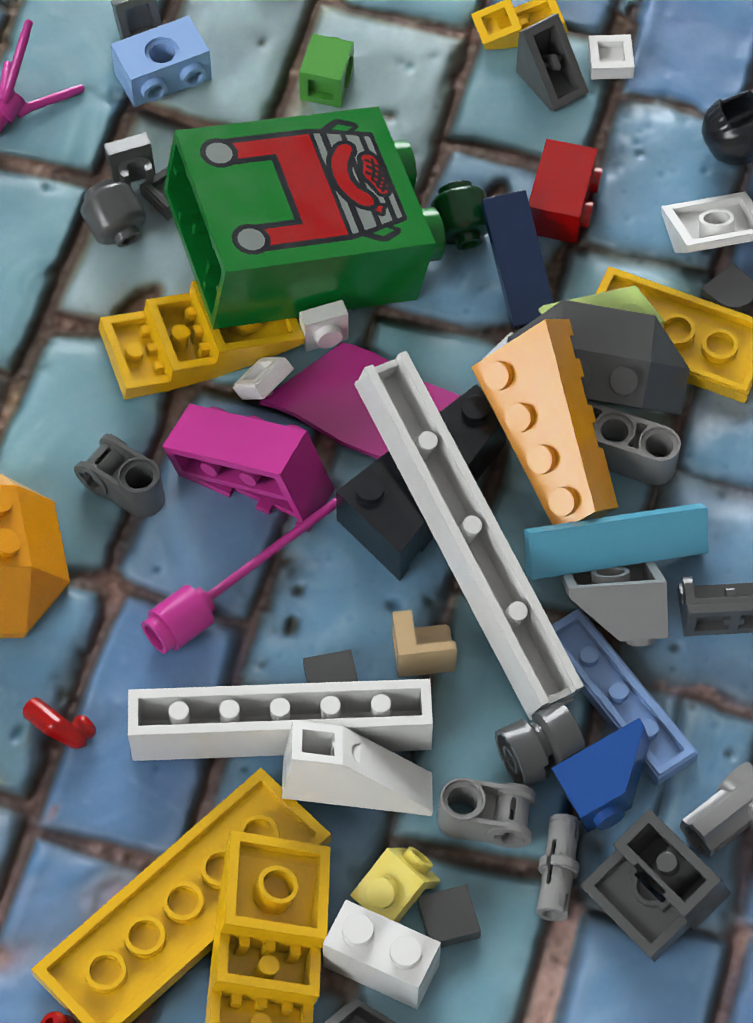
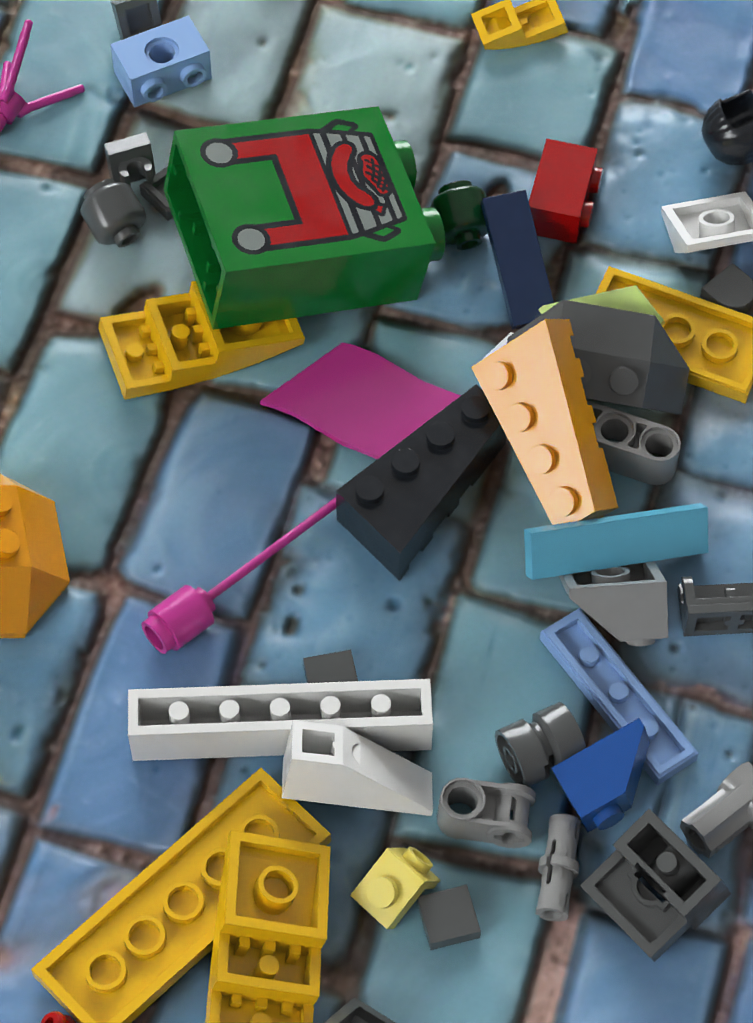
(54, 725): red arm -> none
(117, 472): dark grey piece -> none
(250, 457): dark pink wedge -> none
(263, 378): white tile -> none
(324, 325): white plate -> none
(326, 70): bright green brick -> none
(381, 954): white piece -> none
(421, 648): tan panel -> none
(468, 535): white tile -> none
(549, 63): dark grey slope -> none
(610, 57): white plate -> none

